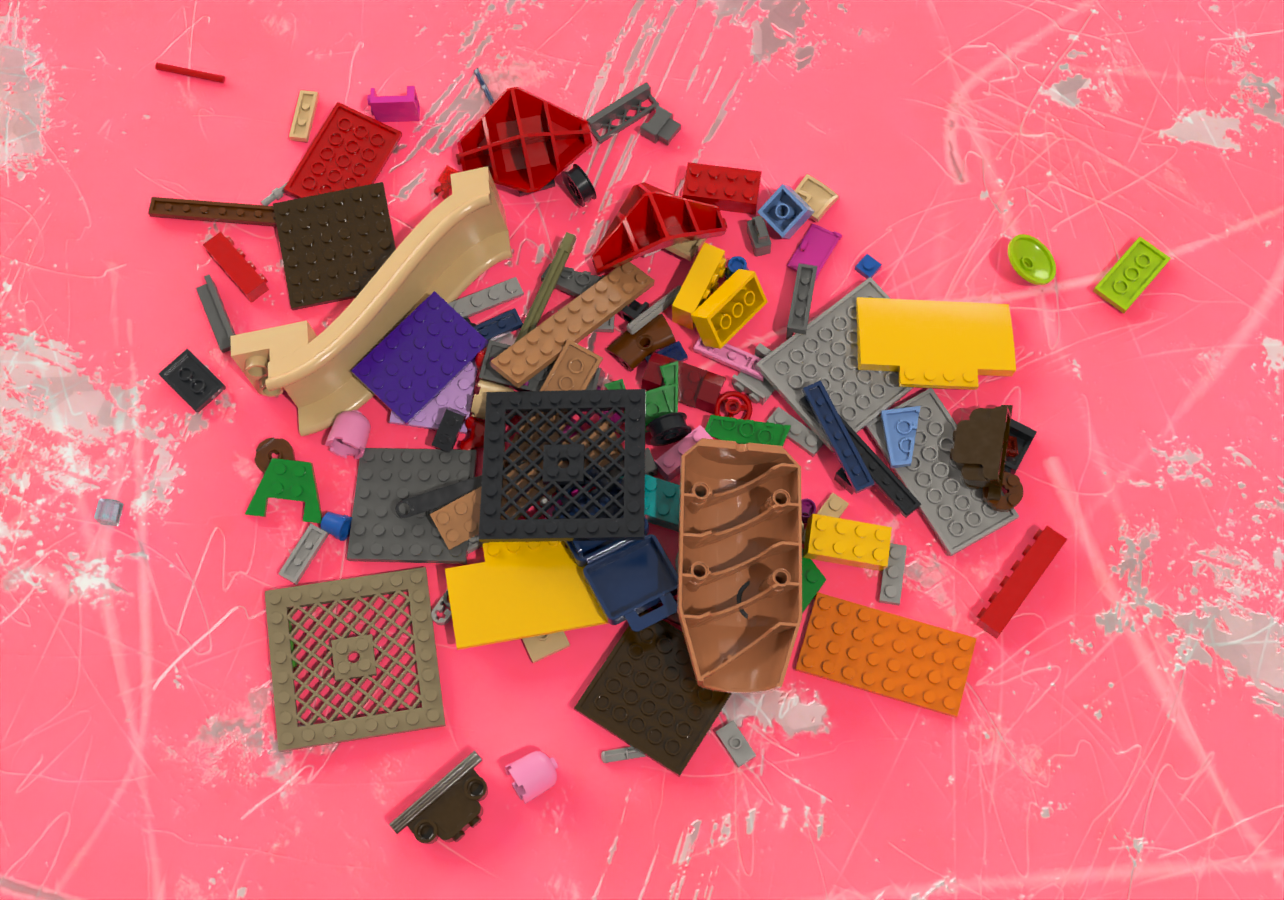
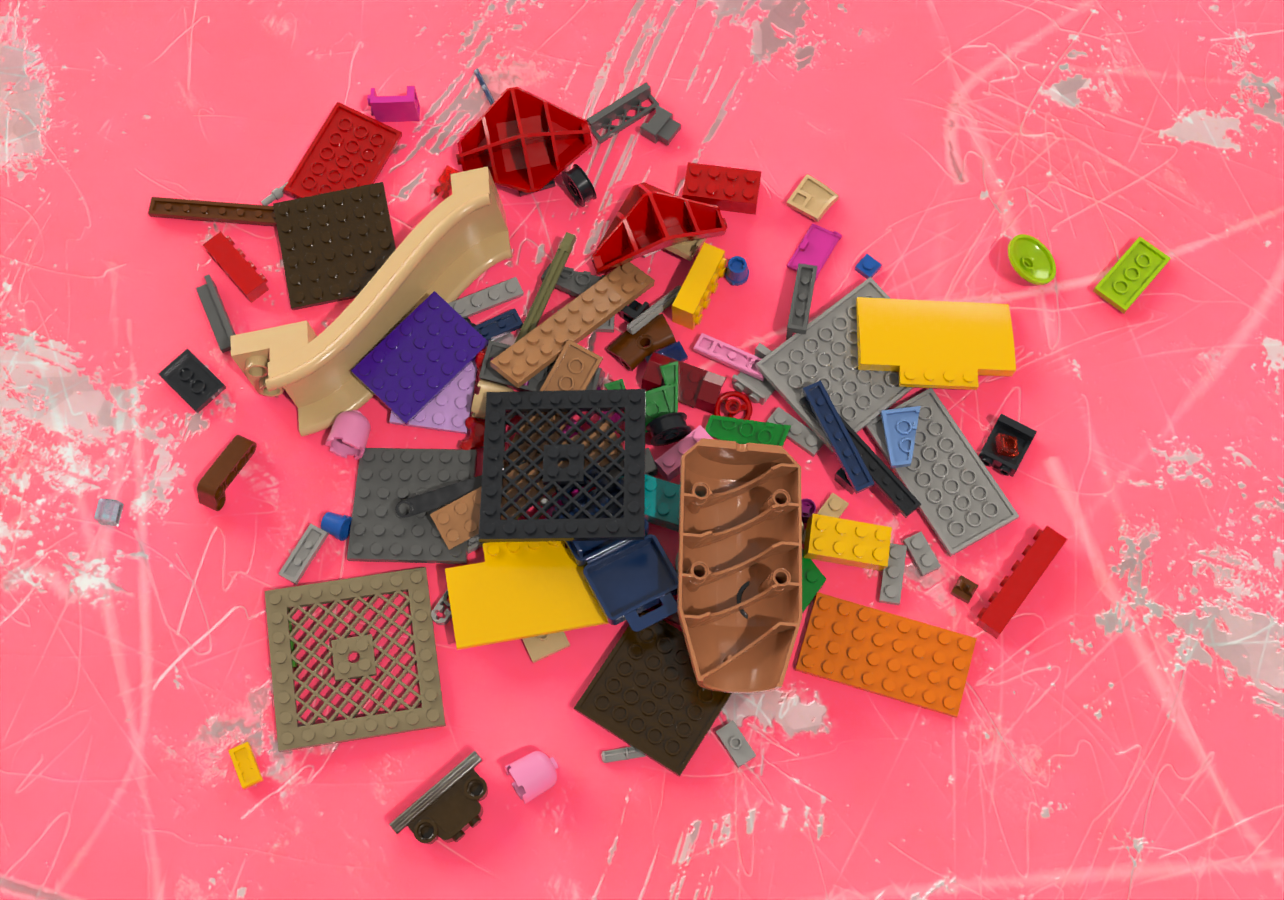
(189, 72): red bar -> none
(223, 471): none -> reddish brown beam
(245, 765): none -> yellow plate
(270, 446): reddish brown plate -> none
(288, 481): green wing -> none
(304, 116): tan plate -> none
(449, 429): black brick -> none
(729, 308): yellow brick -> none
(759, 236): dark grey piece -> none
(785, 211): medium blue brick -> none
(921, 553): none -> light grey plate
(964, 589): none -> reddish brown tile
(982, 448): dark brown brick -> none
(1011, 499): reddish brown plate -> none

